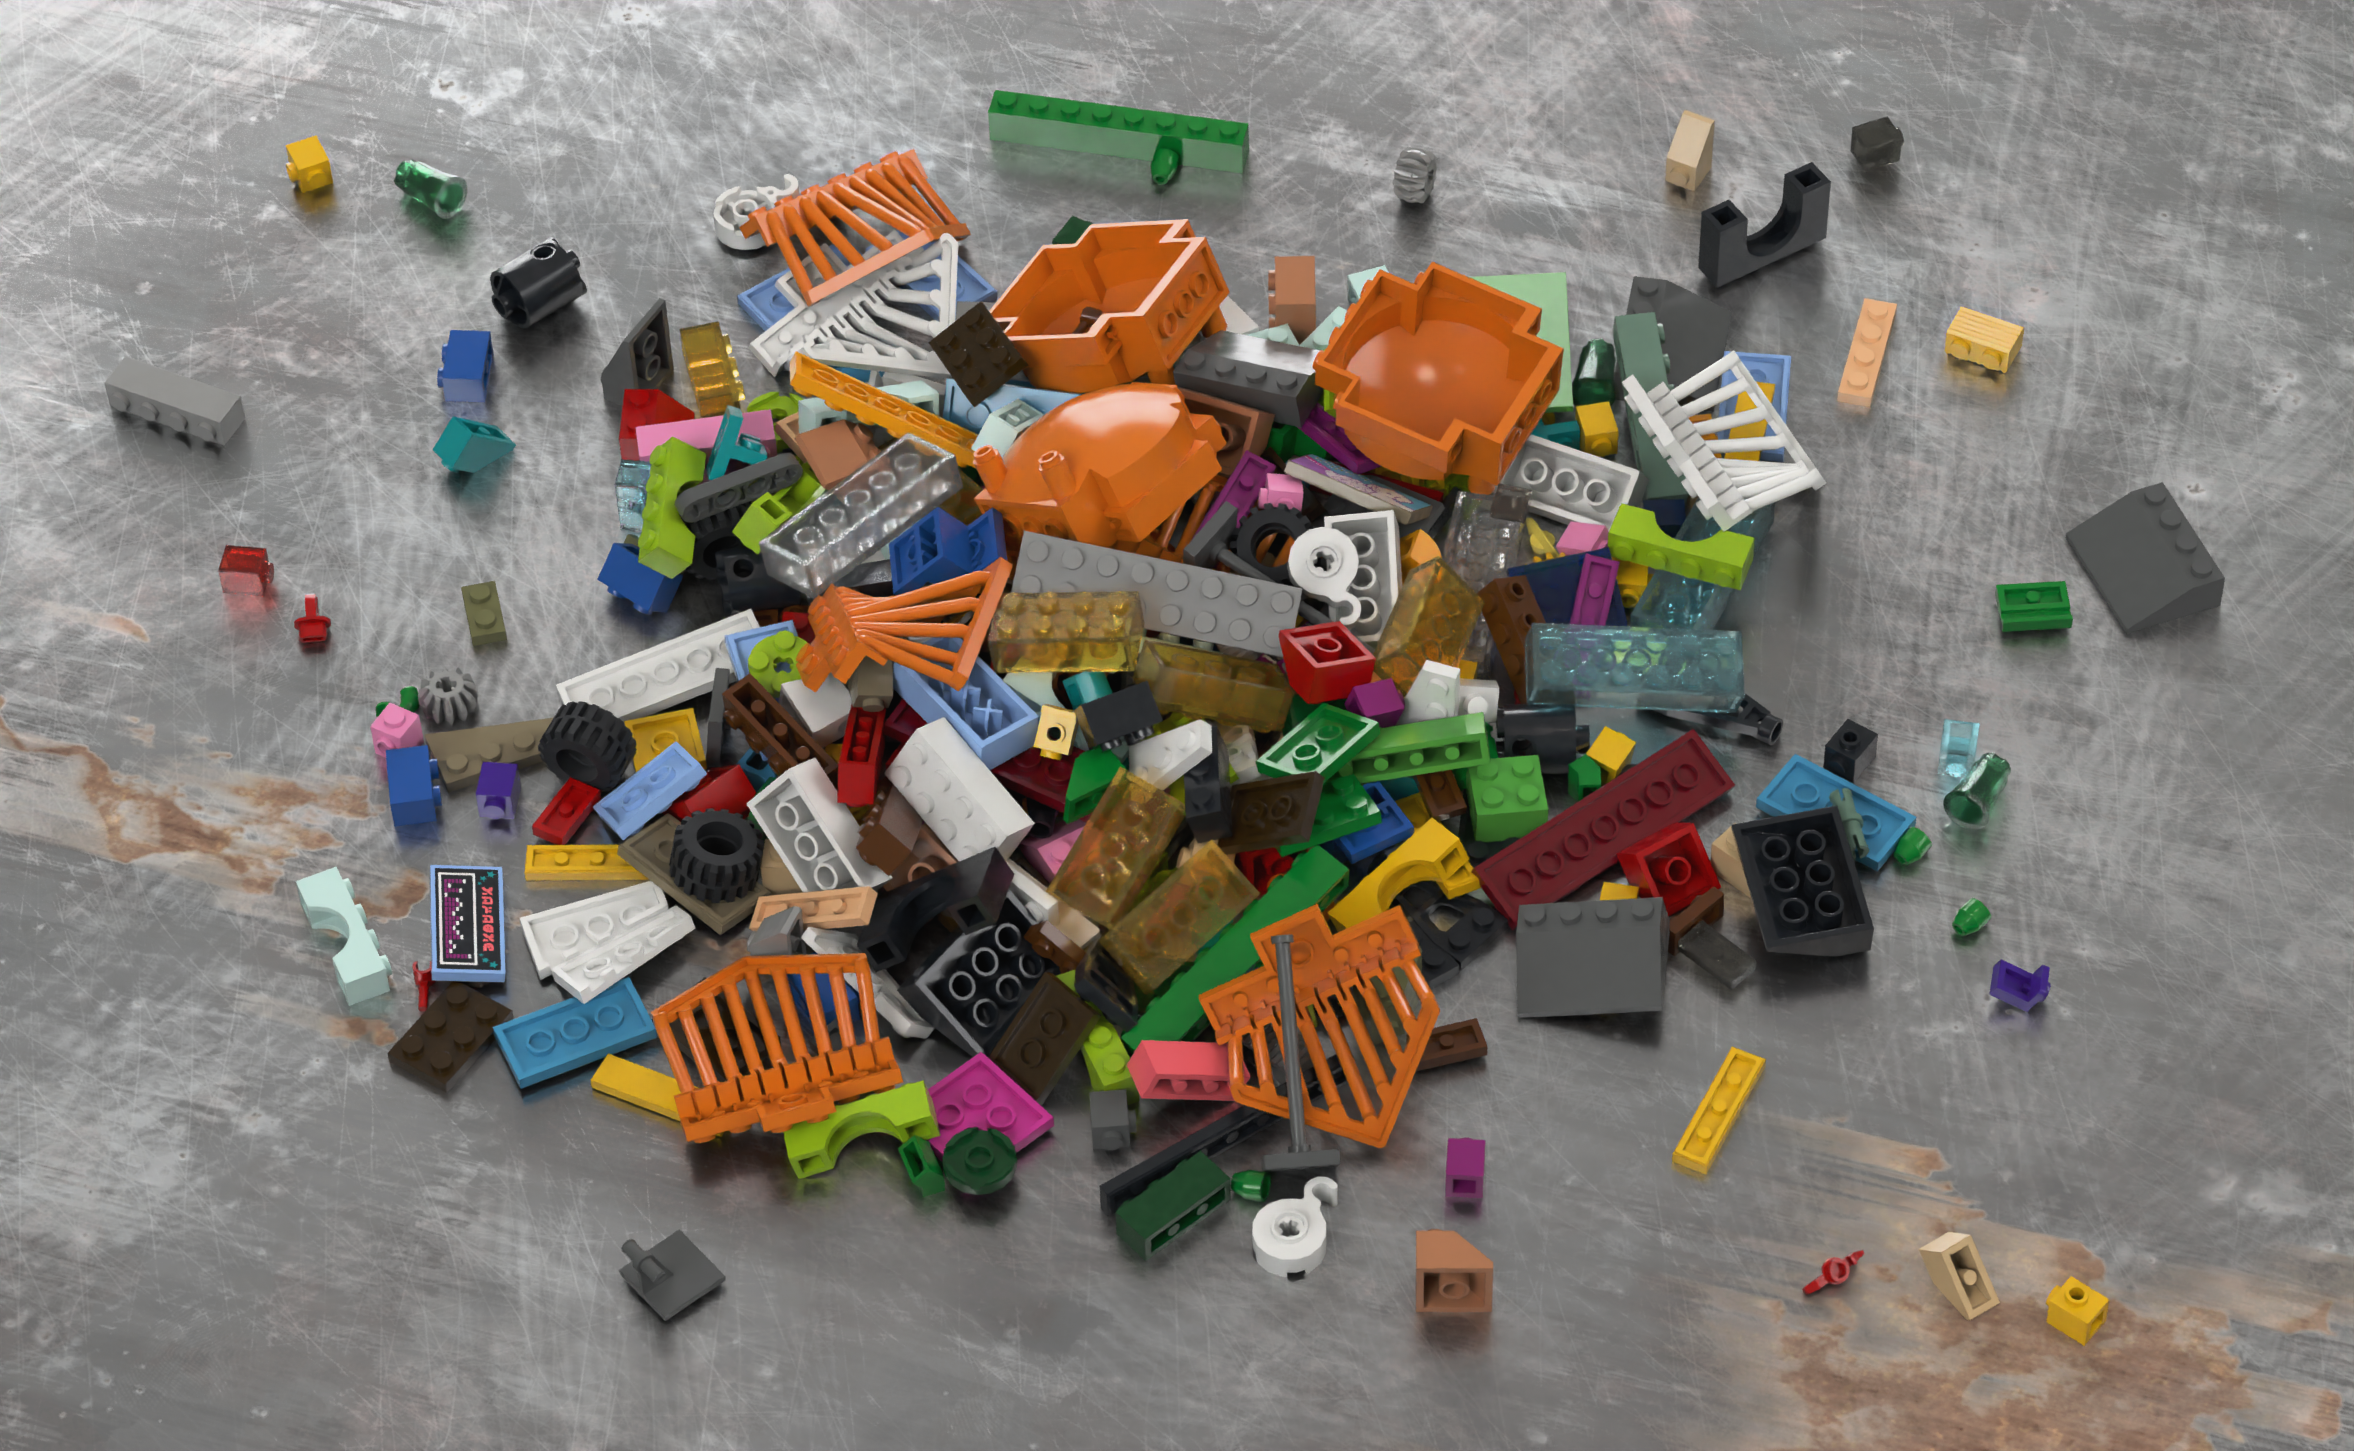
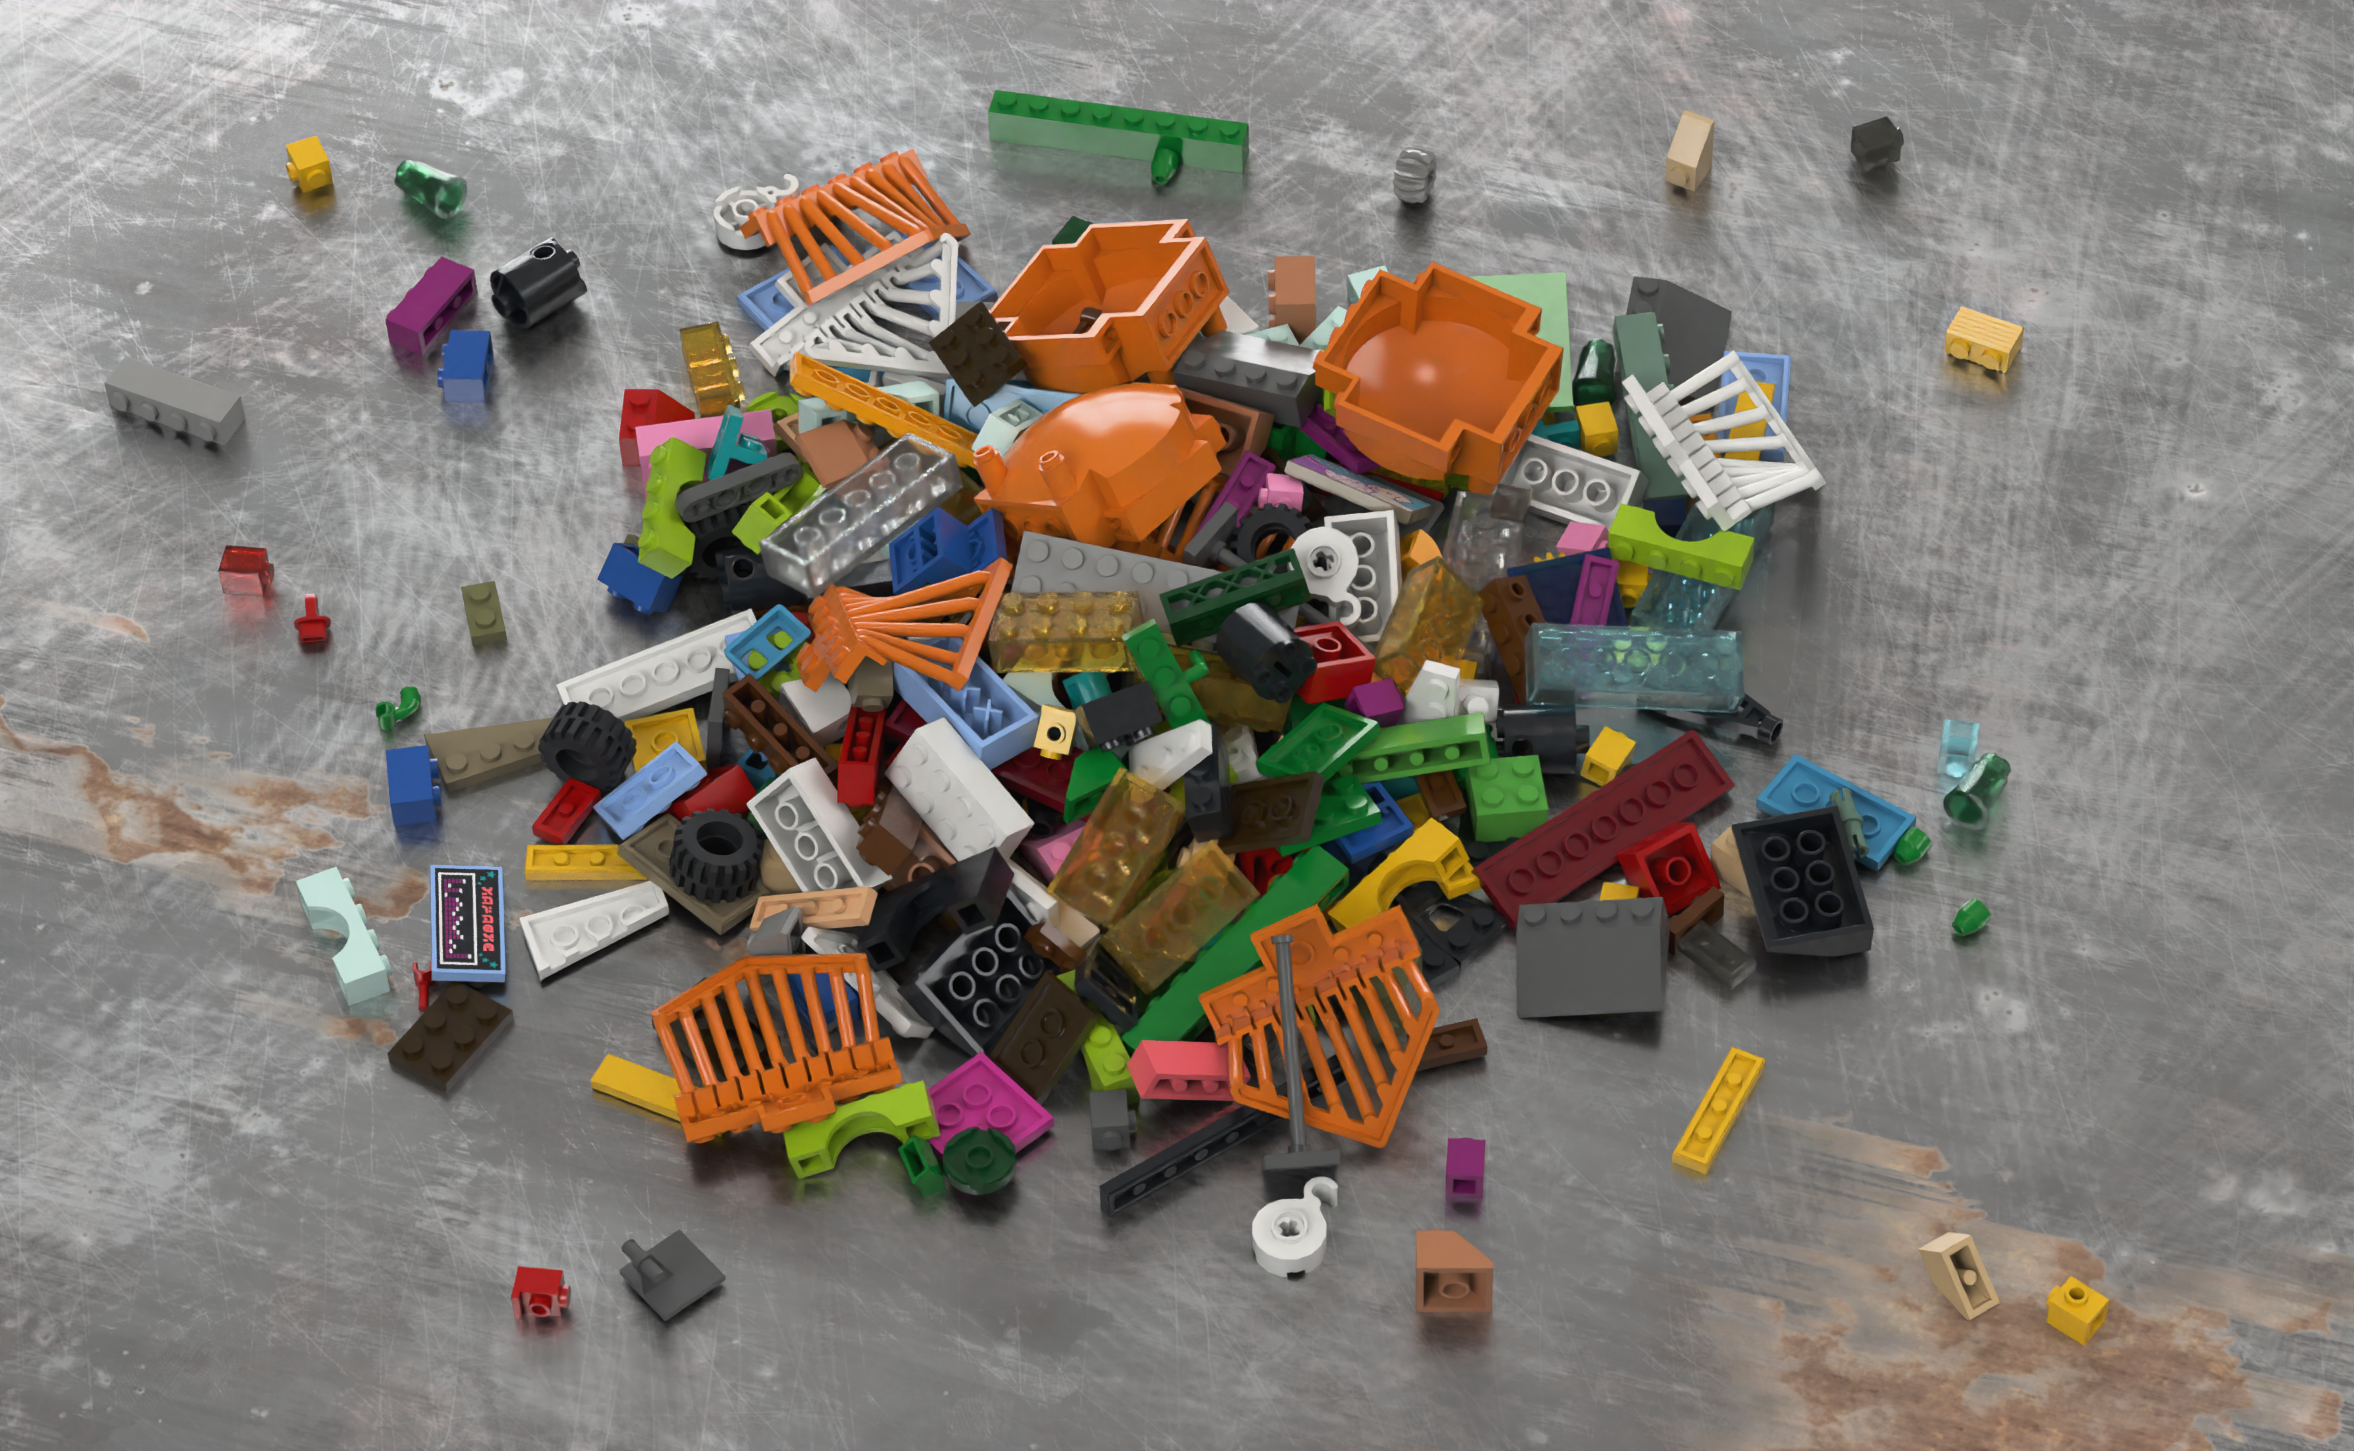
(396, 729): bright pink brick -> none
(431, 305): none -> magenta brick
(448, 695): light grey gear -> none
(471, 445): teal slope -> none
(498, 790): dark purple brick -> none
(539, 1292): none -> red brick
(574, 1033): dark azure plate -> none
(617, 957): white wing -> none
(631, 493): clear light blue brick -> none
(642, 358): dark grey slope -> none
(755, 639): none -> dark azure piece
(1165, 676): none -> green plate
(1172, 1205): dark green brick -> none
(1207, 614): none -> dark green fence
(1251, 1184): green hose -> none
(1265, 652): none -> black cylinder
(1540, 540): light yellow piece -> none
(1583, 777): green piece -> none
(1800, 222): black arch -> none
(1833, 1271): red piece -> none
(1850, 751): black brick -> none
(1867, 352): light nougat plate -> none
(2019, 986): dark purple bracket -> none
(2033, 606): green plate -> none
(2147, 560): dark grey slope -> none

